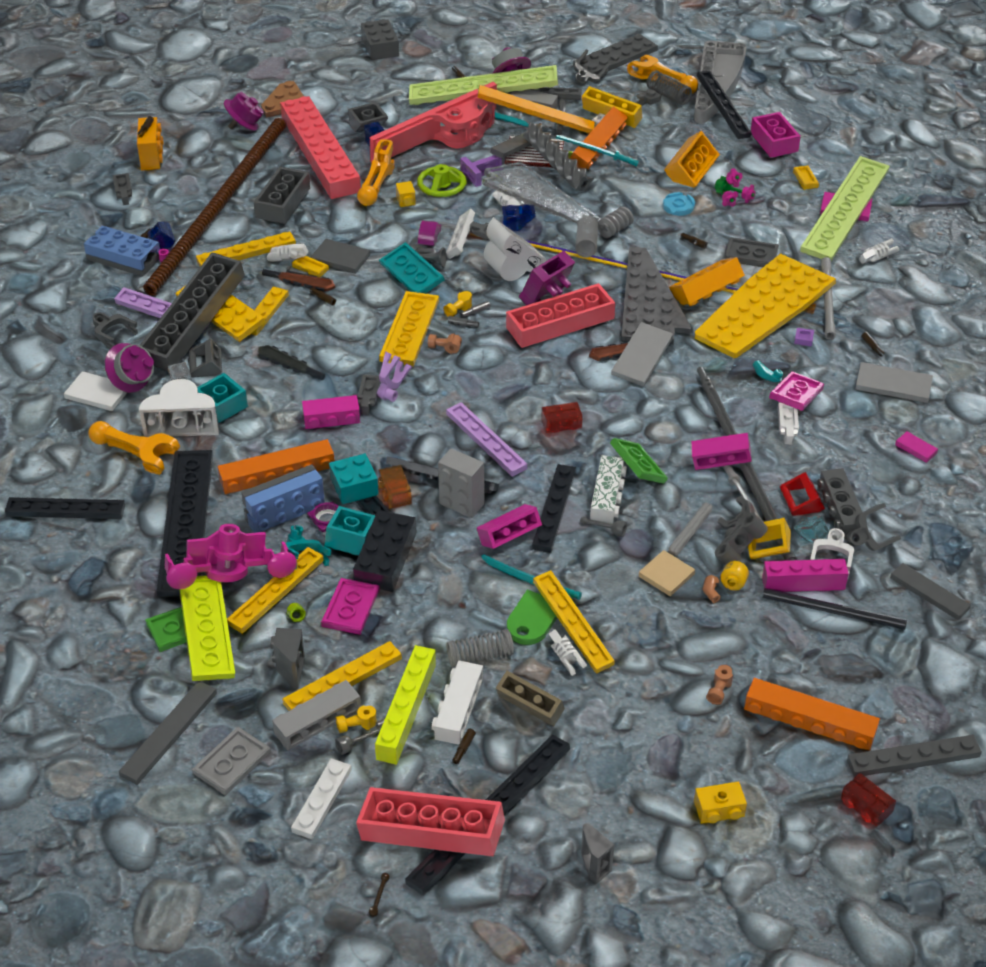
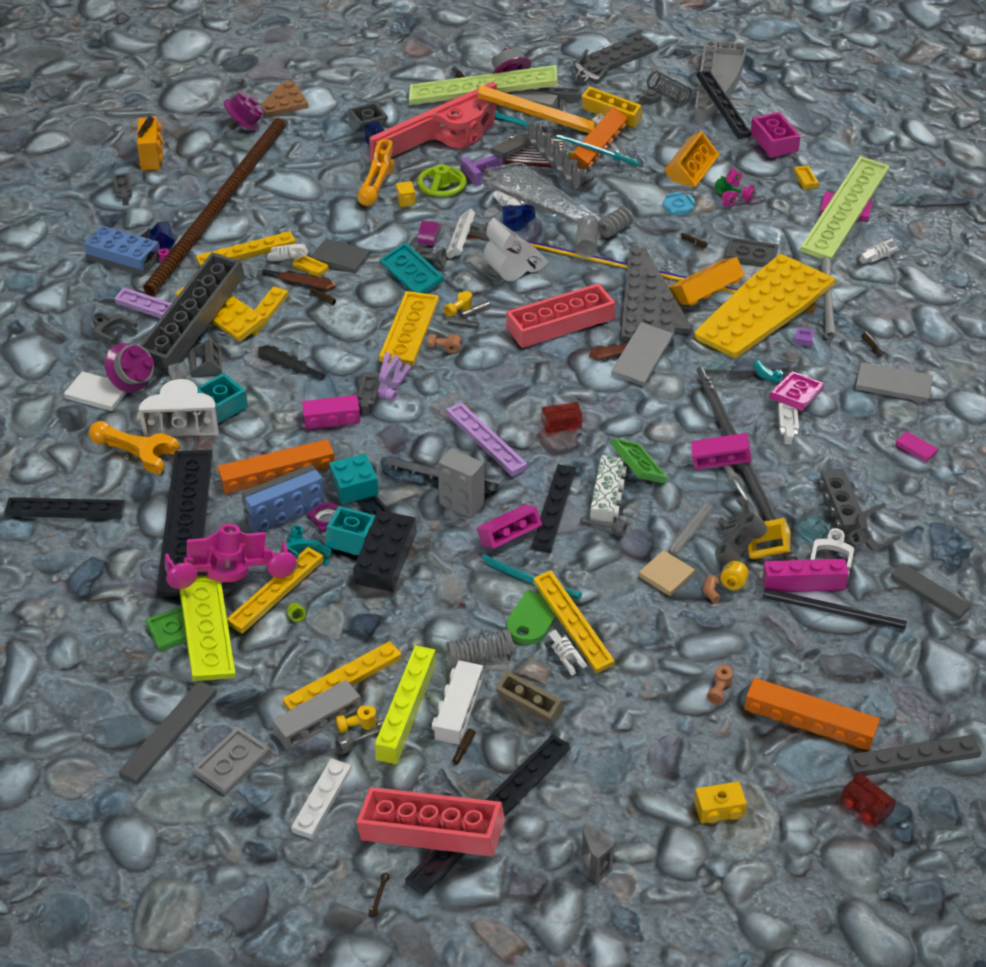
(282, 195): dark grey brick -> none
(288, 654): dark grey slope -> none
(320, 147): coral brick -> none
(350, 606): dark pink tile -> none
(380, 39): dark grey brick -> none
(394, 487): clear orange brick -> none
(548, 278): magenta piece -> none
(652, 64): light orange piece -> none
(802, 481): red tile -> none

